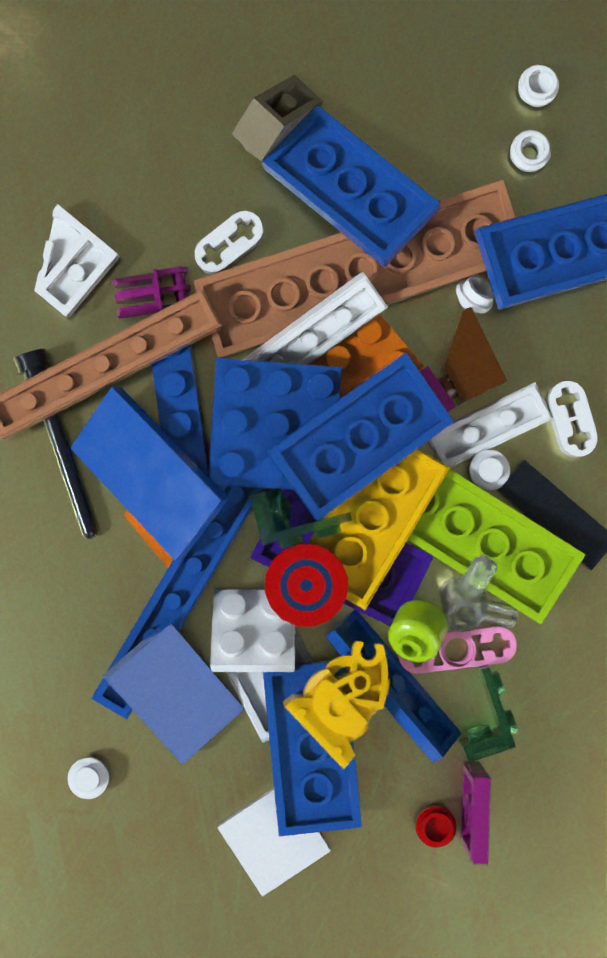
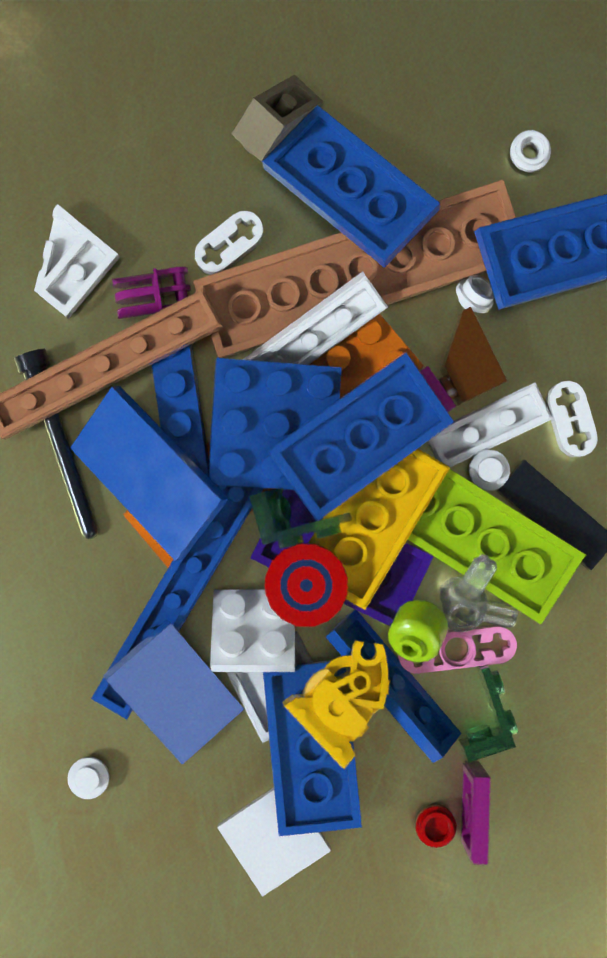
(538, 85): white plate -> none

